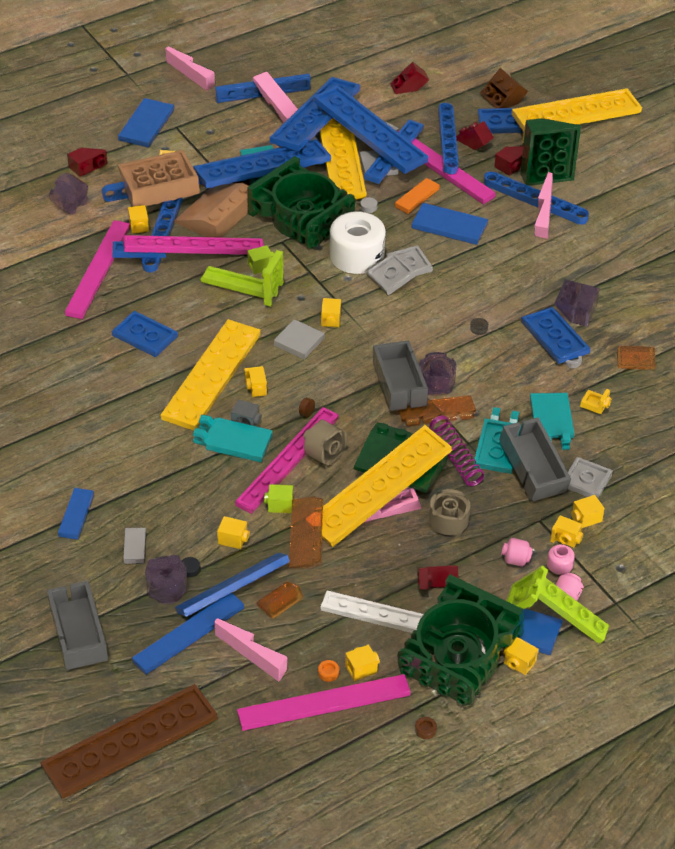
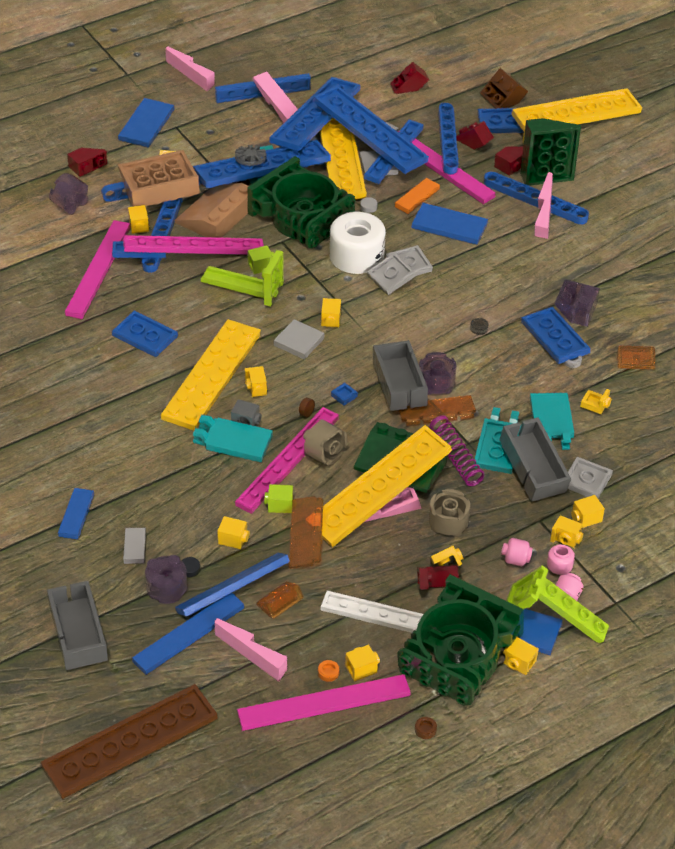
(250, 155): none -> dark grey wheel
(344, 394): none -> blue tile
(443, 556): none -> yellow bracket

